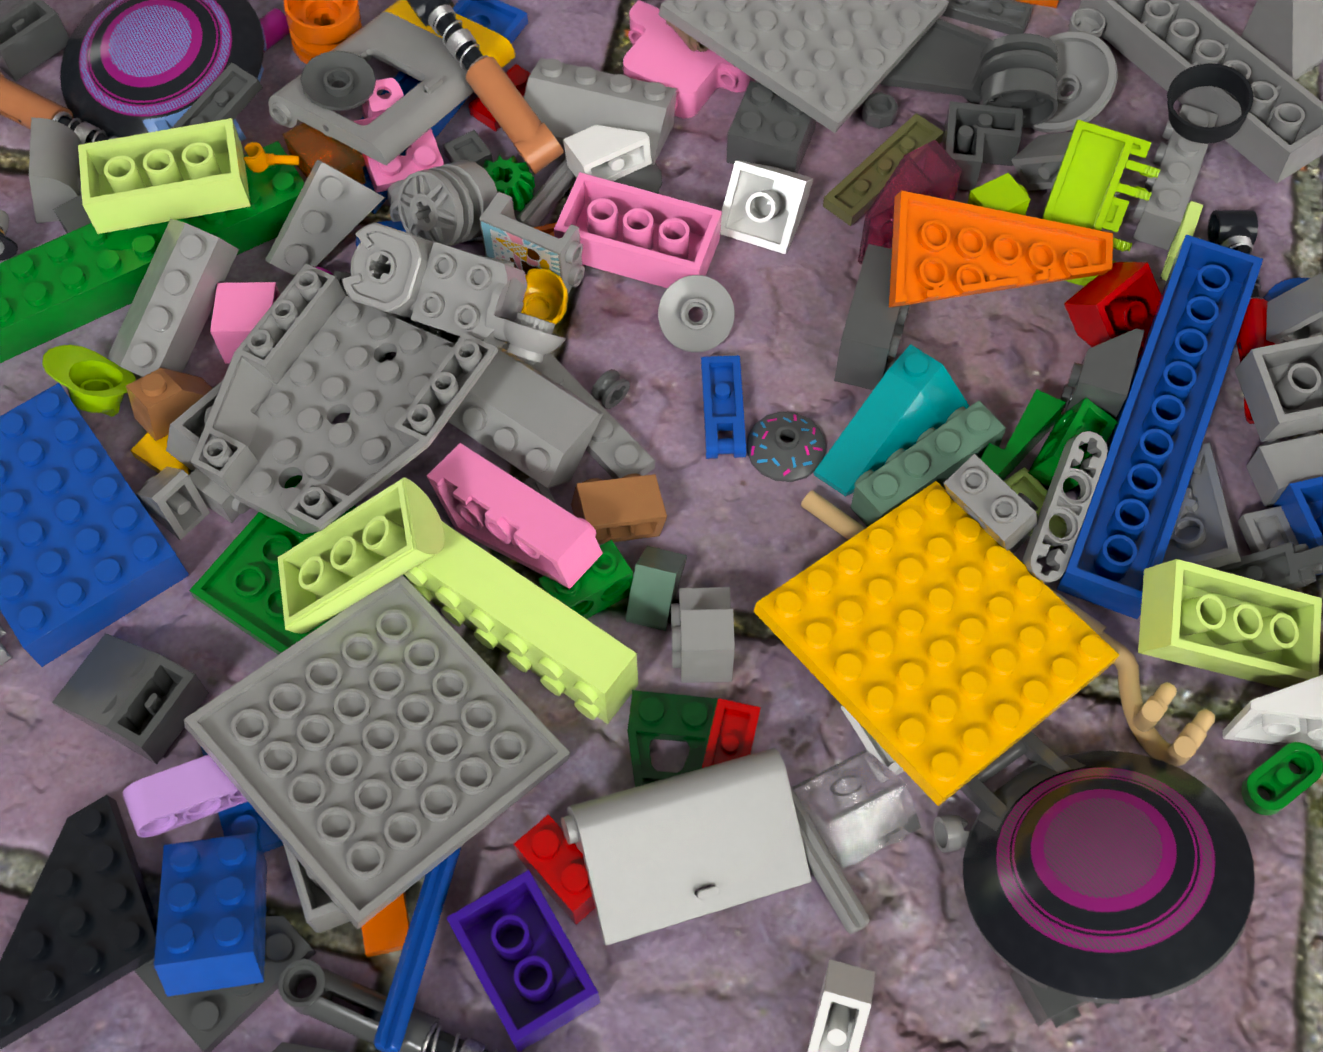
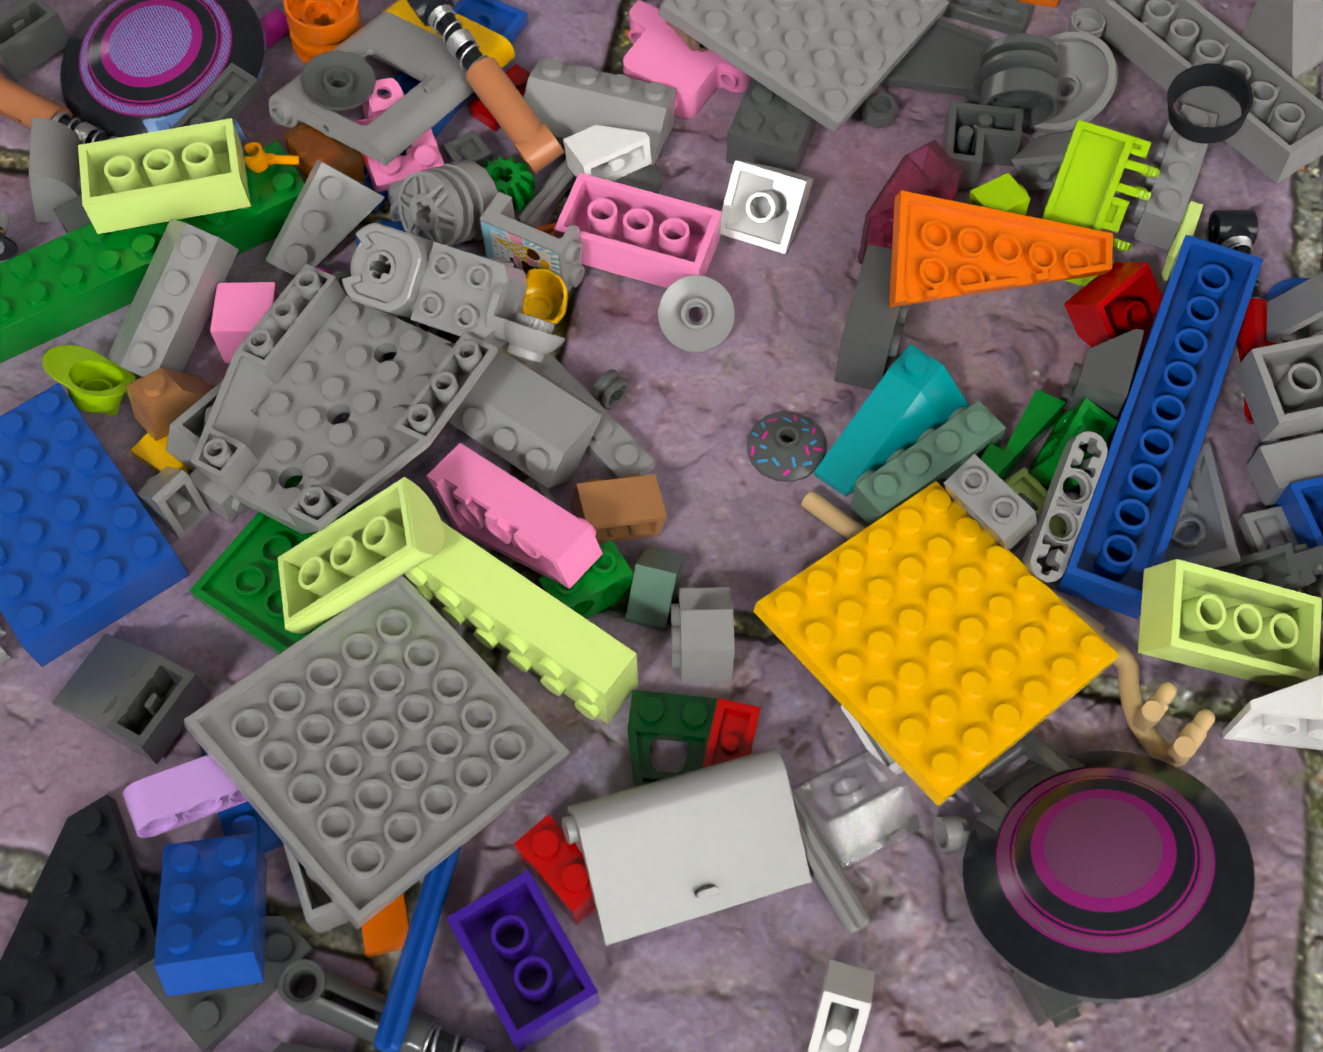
(723, 405): blue plate -> none
(862, 186): olive plate -> none
(1279, 780): green plate -> none

